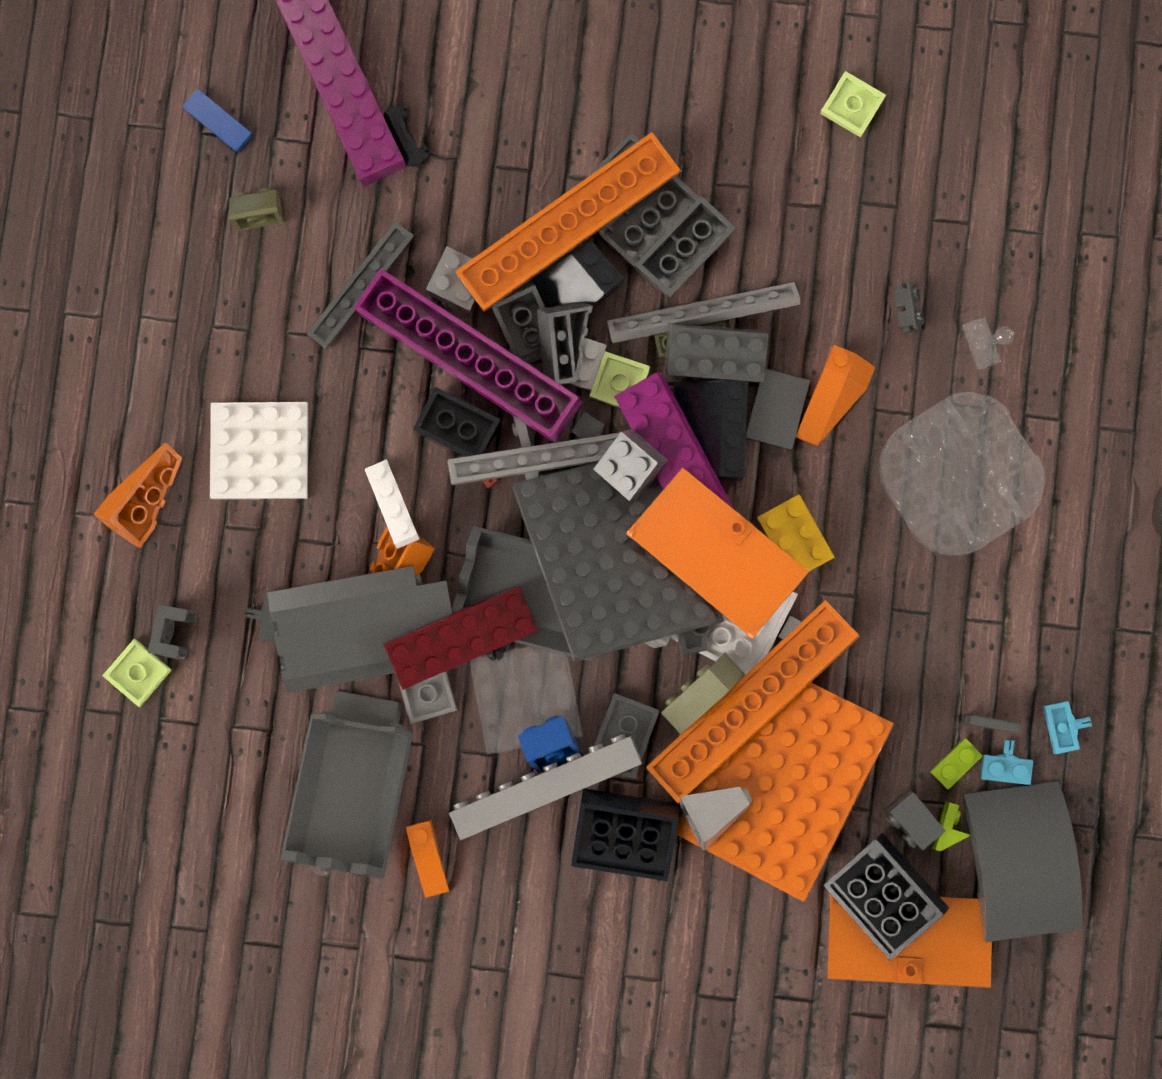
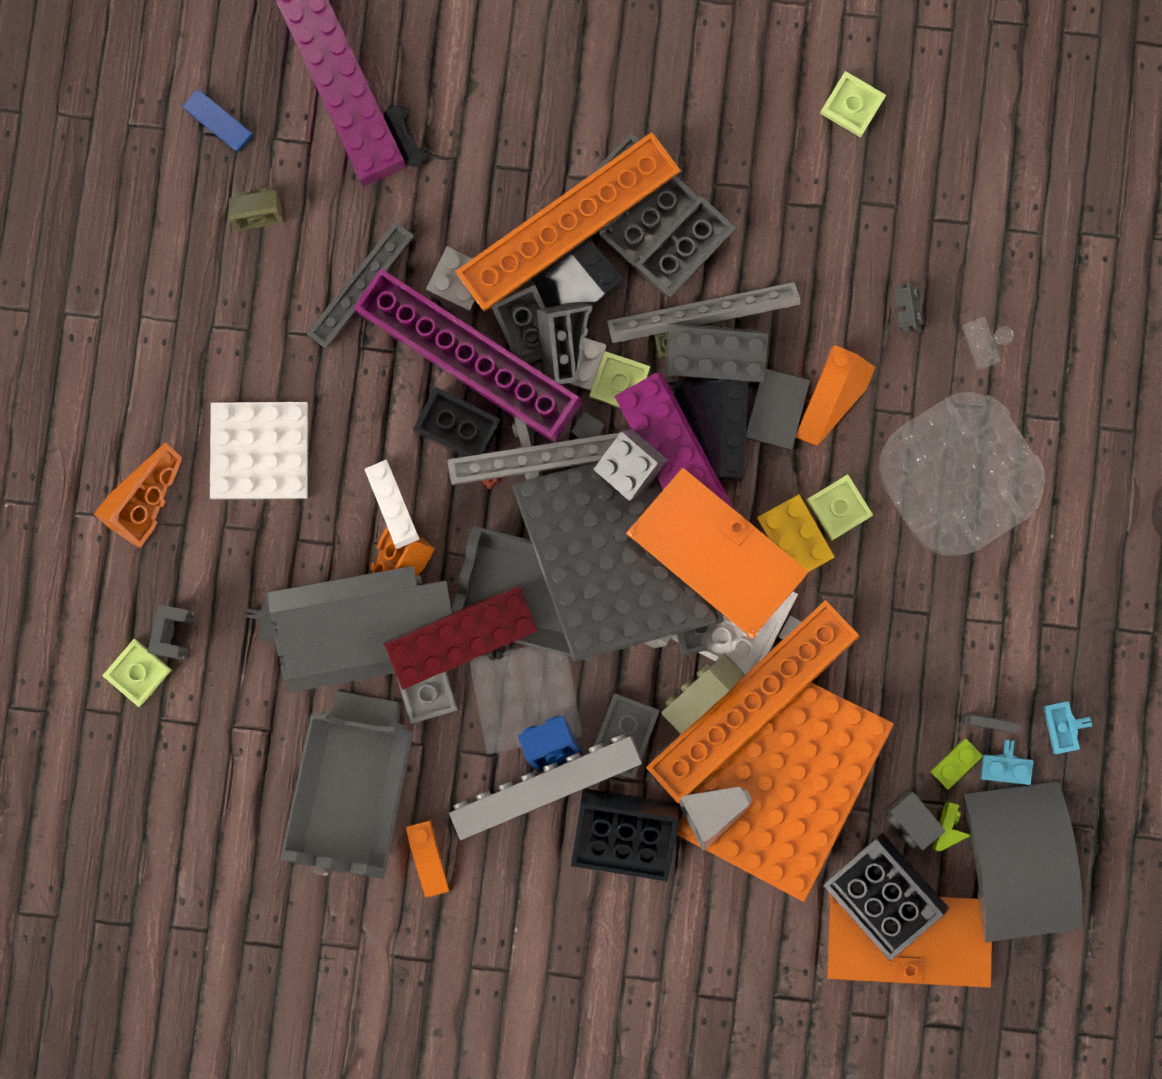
(839, 507): none -> yellowish green tile

